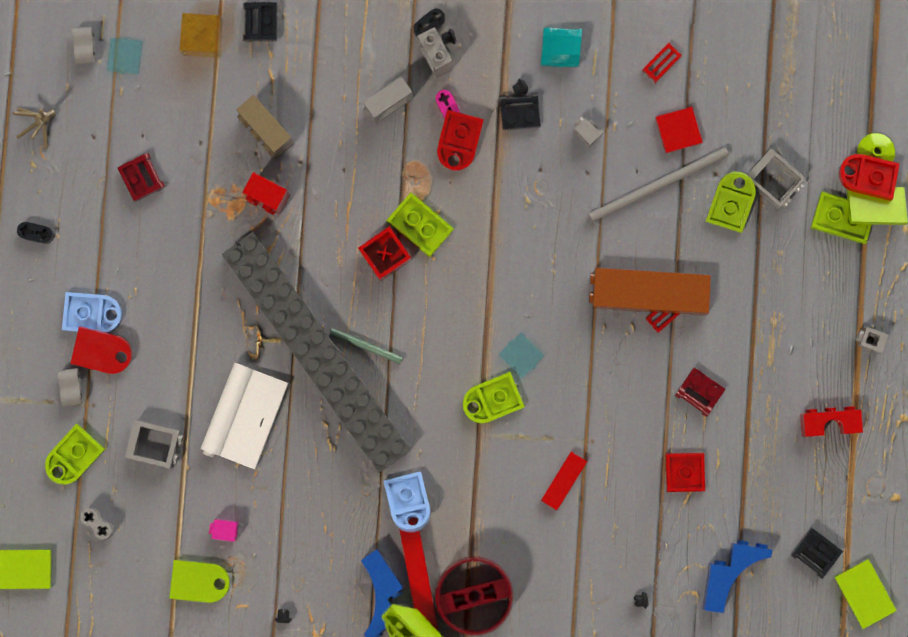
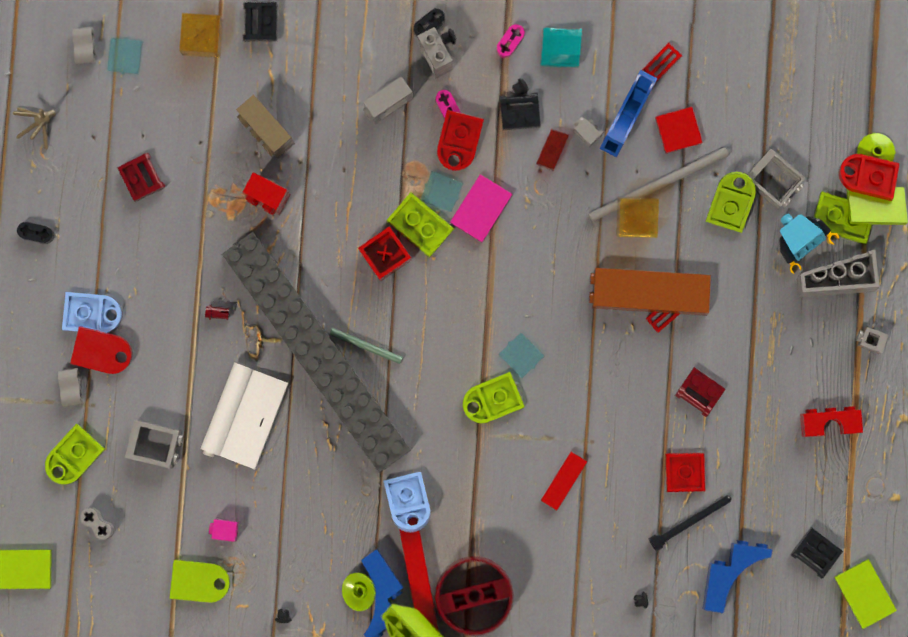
(216, 312): none -> dark red pin
(352, 591): none -> lime dish
(441, 191): none -> clear light blue piece
(481, 208): none -> dark pink tile
(507, 38): none -> dark pink beam
(552, 149): none -> clear red slope
(628, 113): none -> blue arch
(637, 217): none -> clear yellow brick
(658, 541): none -> black piece
(801, 237): none -> medium azure torso
(842, 277): none -> light grey wedge

